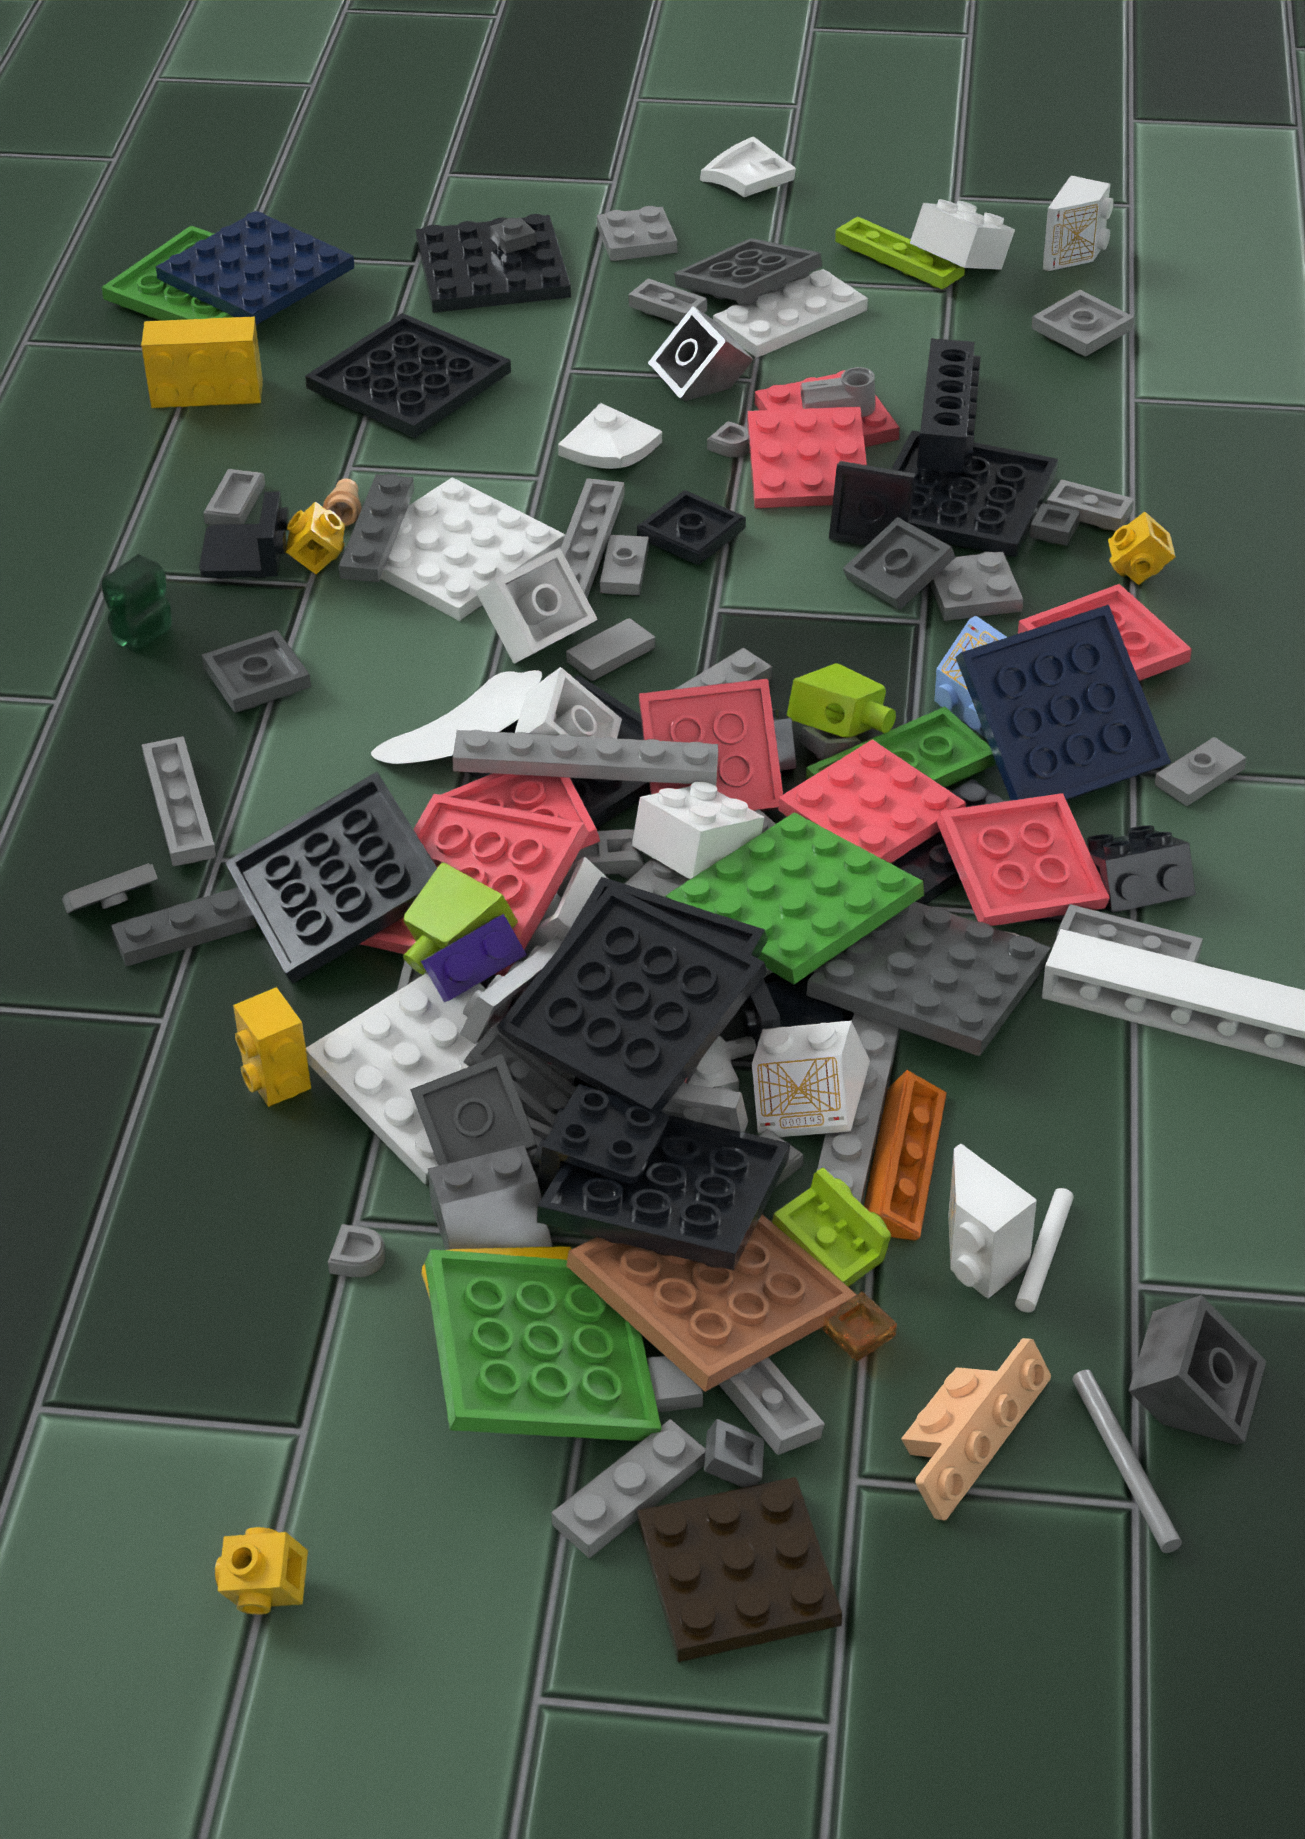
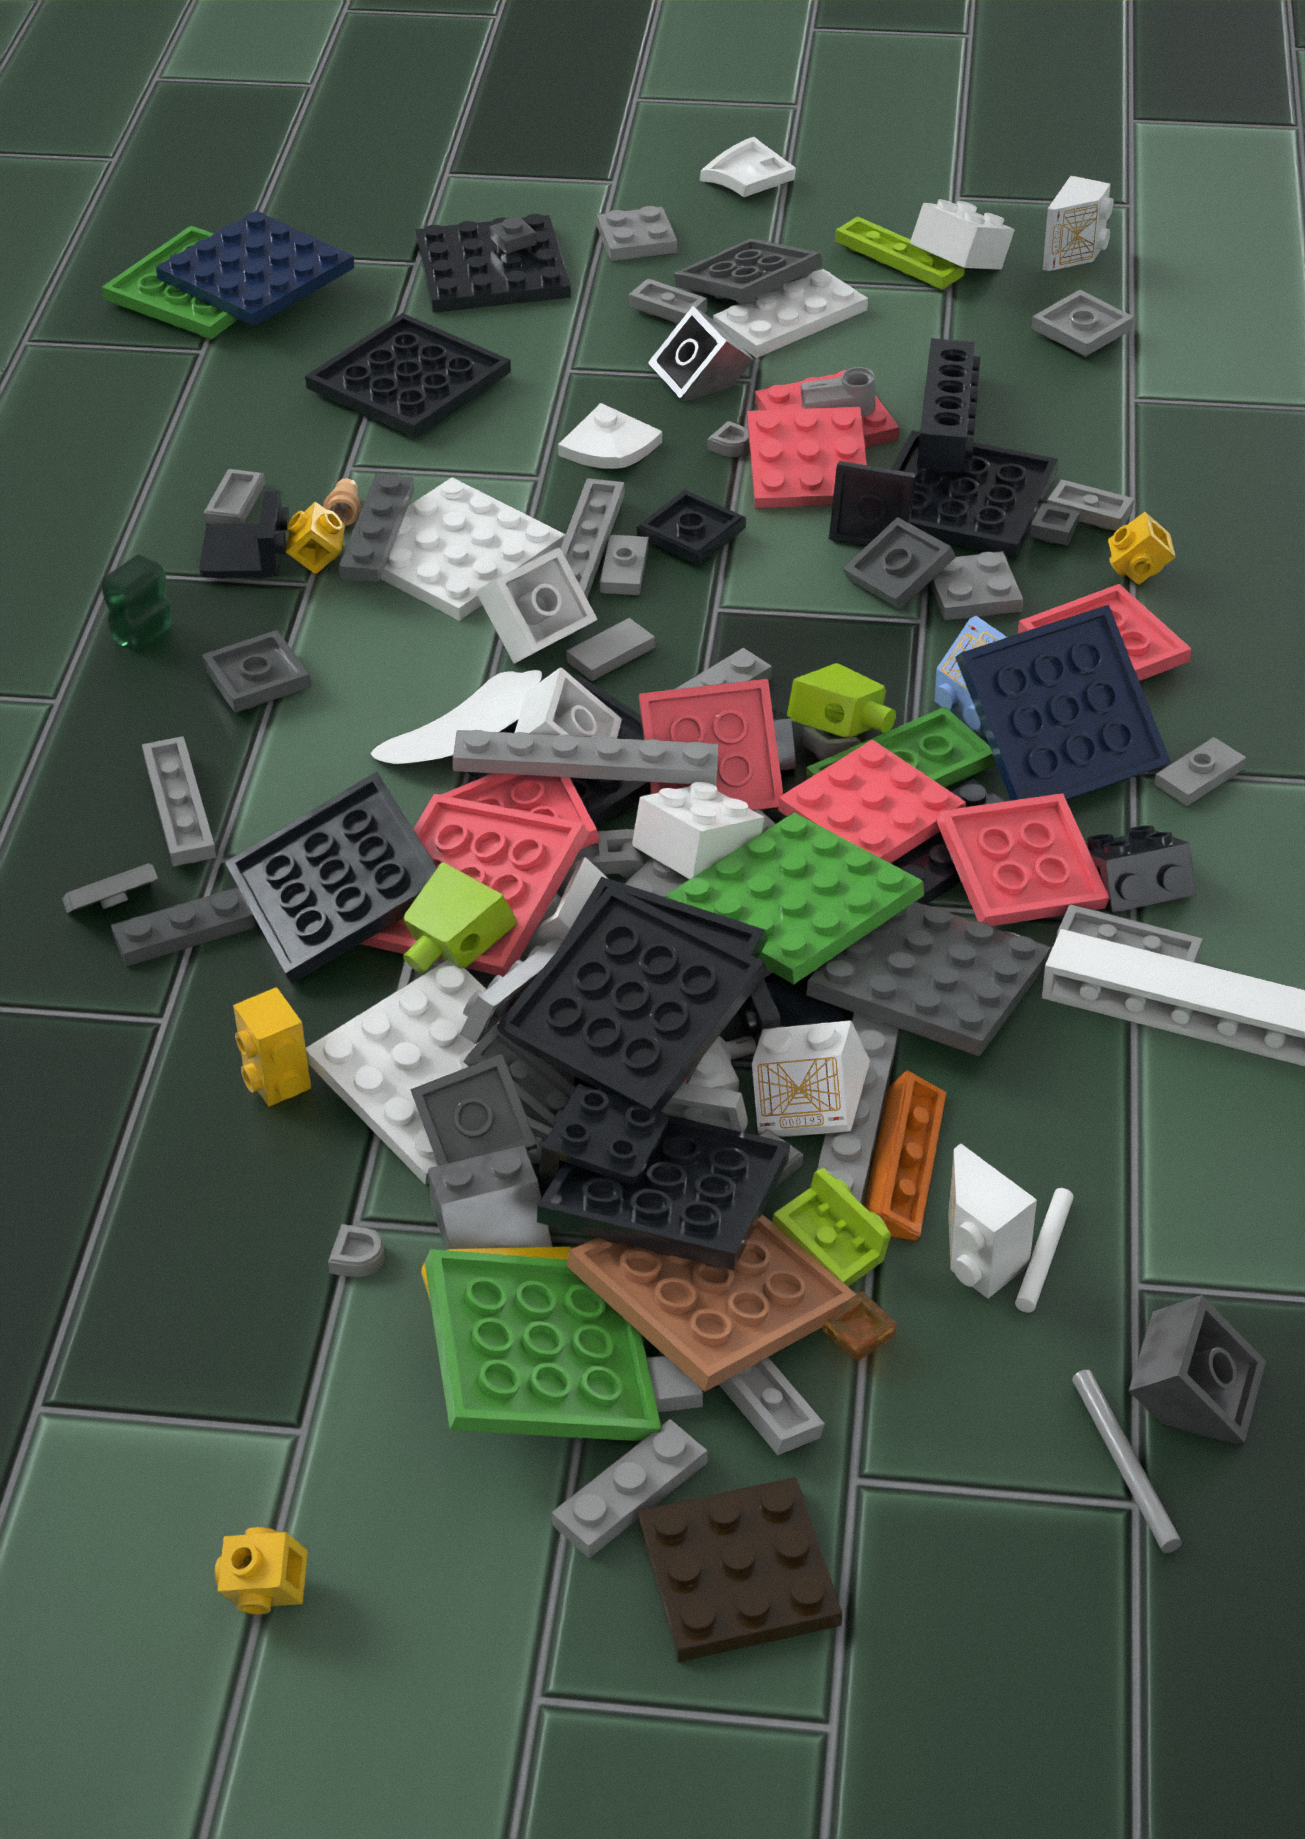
(202, 362): yellow brick -> none
(473, 958): dark purple plate -> none
(734, 1454): dark grey plate -> none
(971, 1422): light nougat bracket -> none

